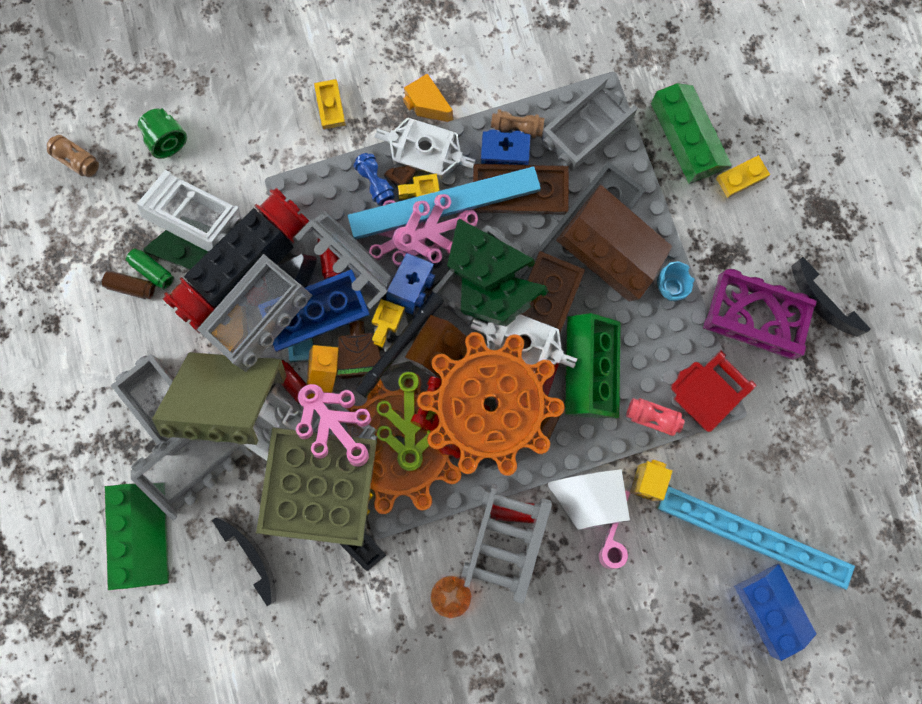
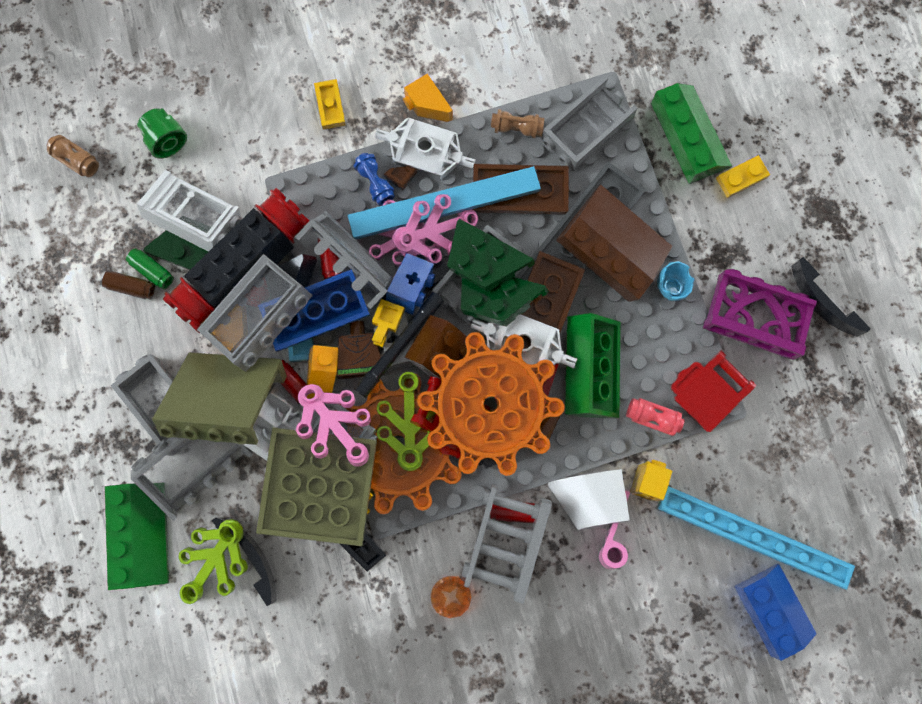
(215, 559): none -> lime plant
(422, 185): yellow plate -> none
(517, 145): blue brick -> none

